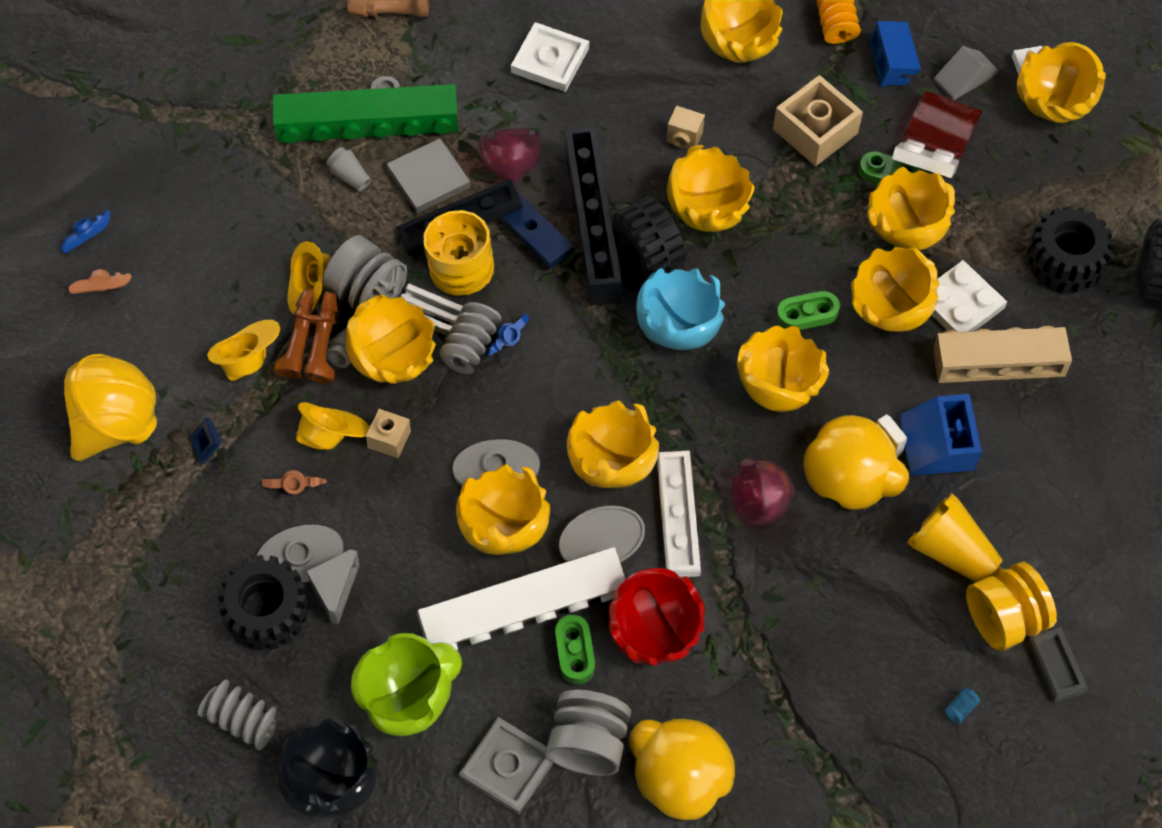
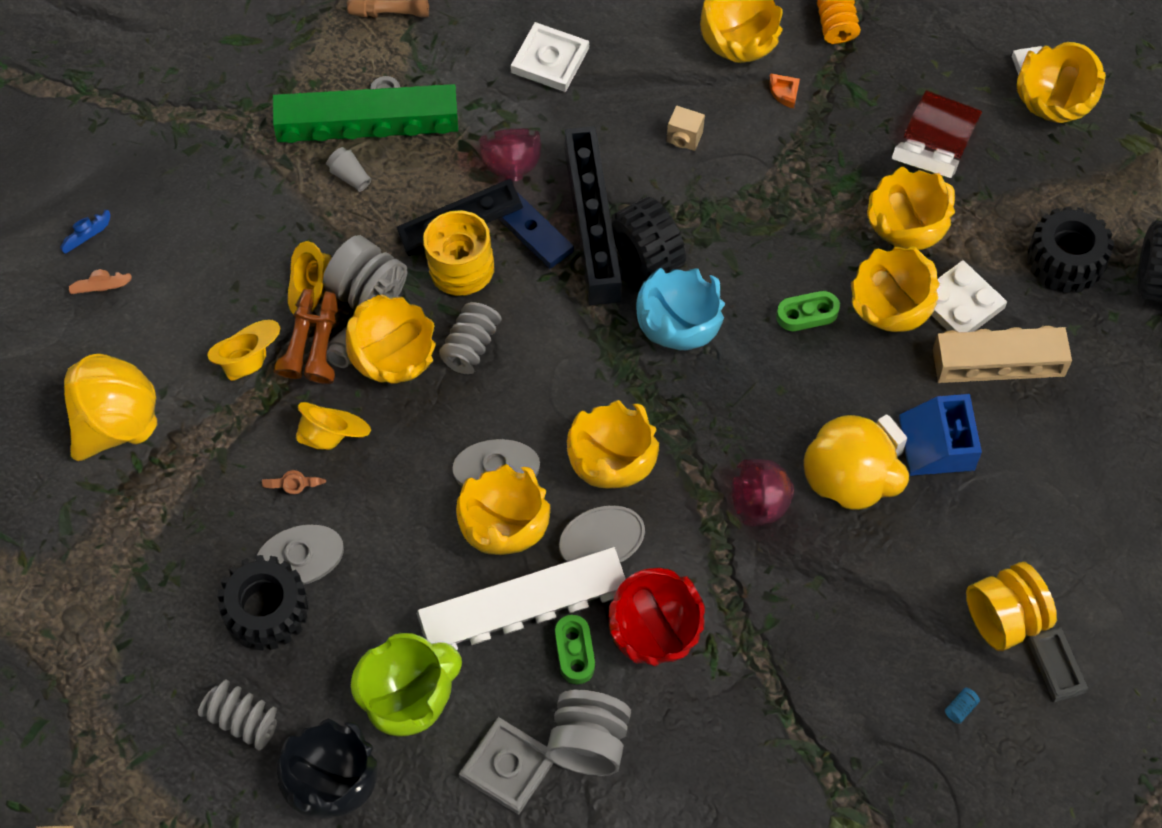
(205, 440): dark blue slope -> none
(333, 583): light grey slope -> none
(390, 440): tan plate -> none
(428, 175): light grey tile -> none
(434, 306): white tile -> none
(508, 334): blue piece -> none
(678, 513): white tile -> none
(681, 766): yellow piece -> none
(709, 189): yellow piece -> none
(781, 368): yellow piece -> none
(784, 89): none -> orange tile
(817, 120): tan brick -> none
(887, 166): bright green plate -> none
(893, 52): blue hinge -> none
(957, 541): yellow cone -> none
(965, 72): light grey slope -> none

